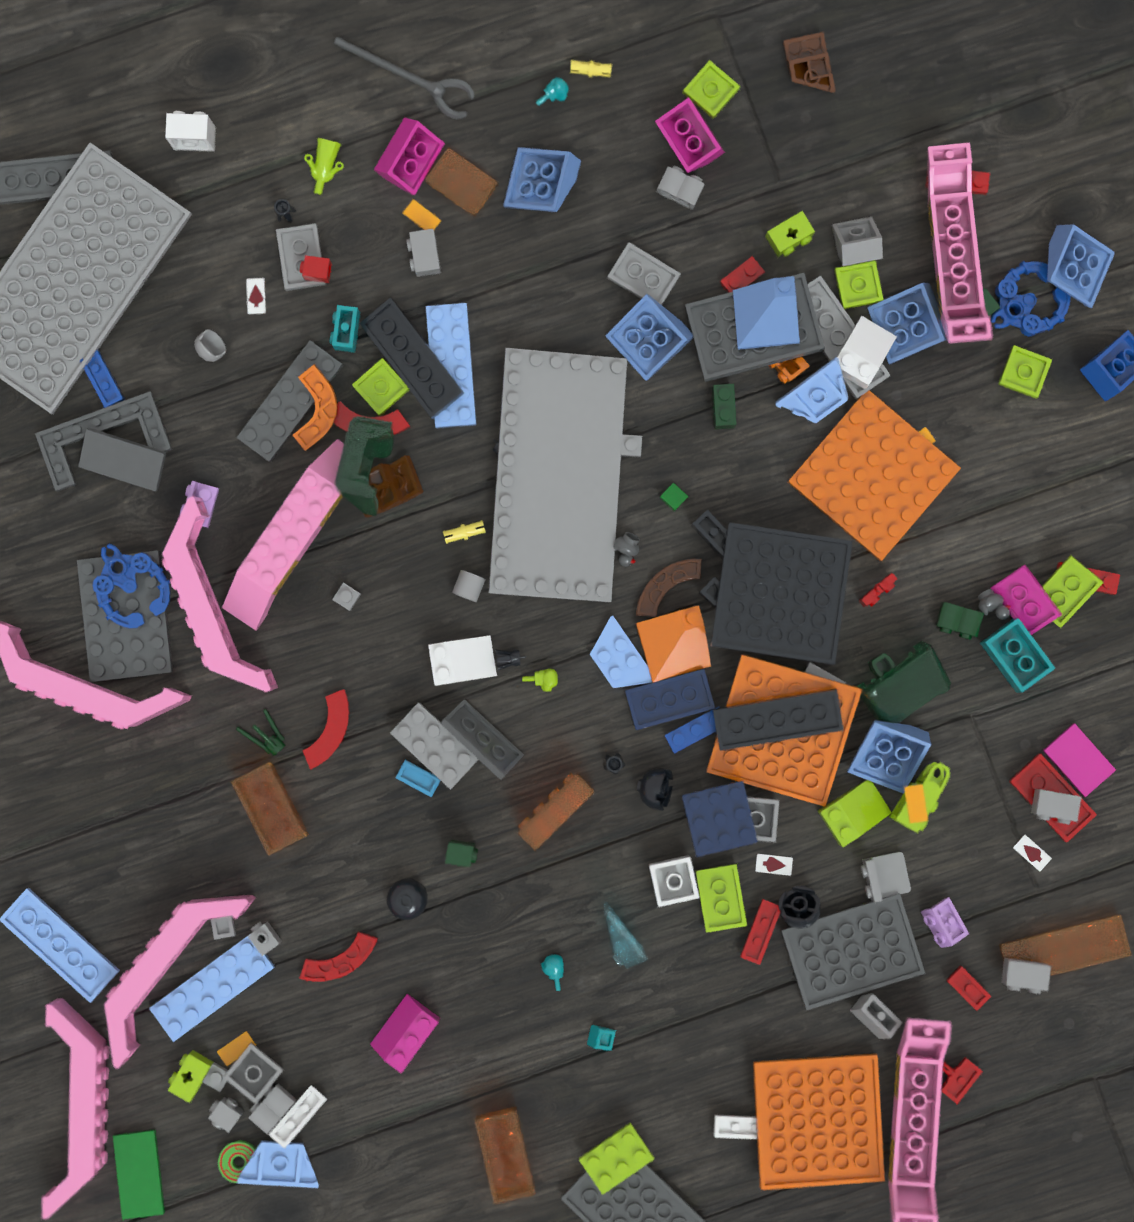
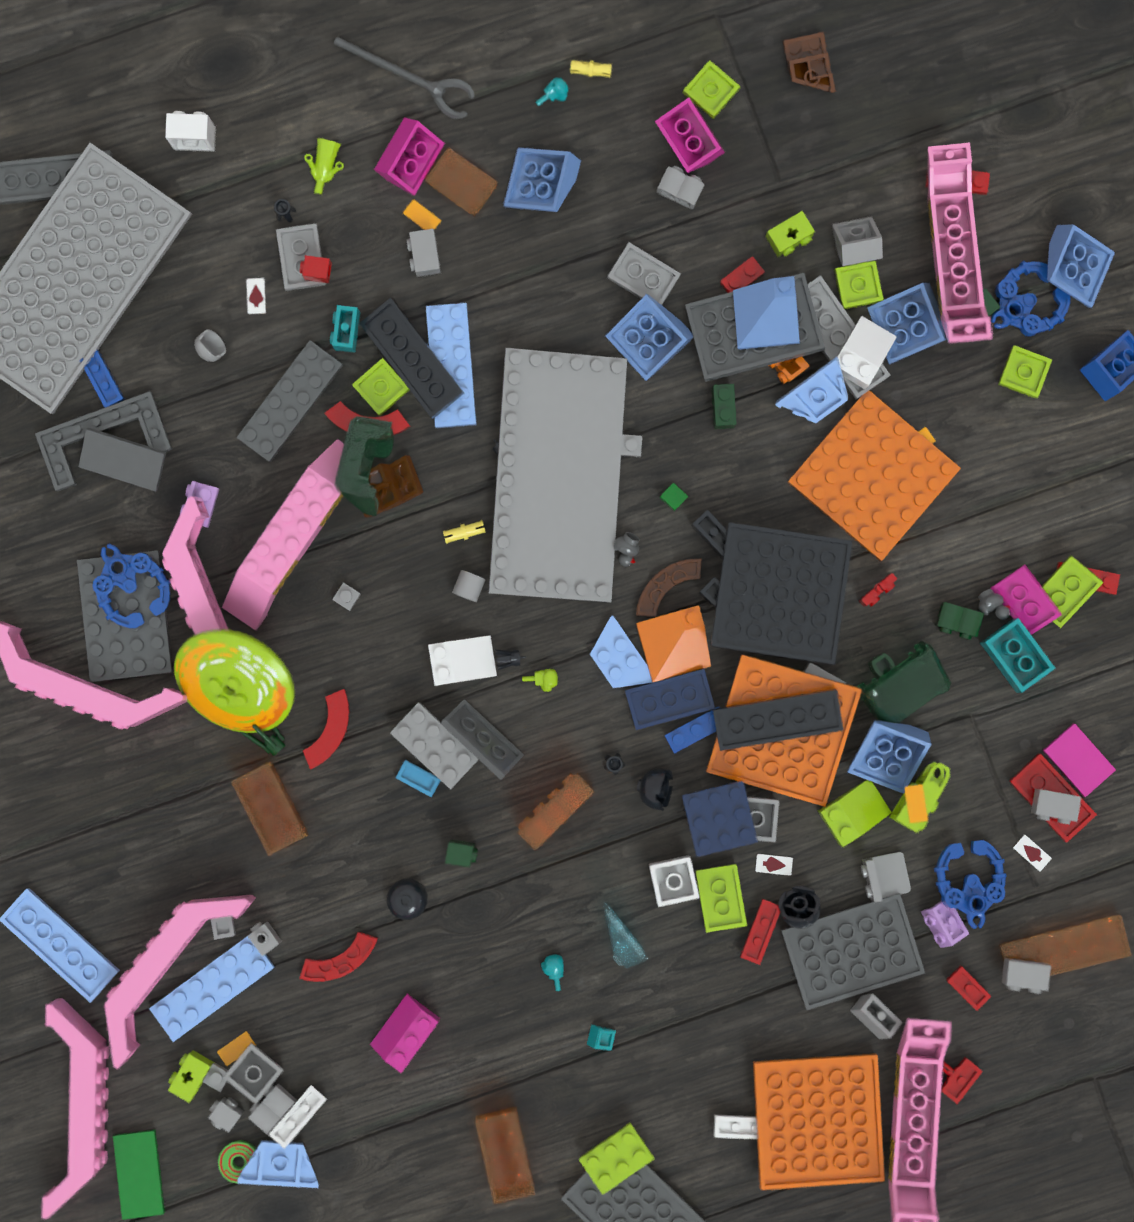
(228, 658): none -> lime dish
(325, 408): orange plate -> none
(972, 888): none -> blue piece

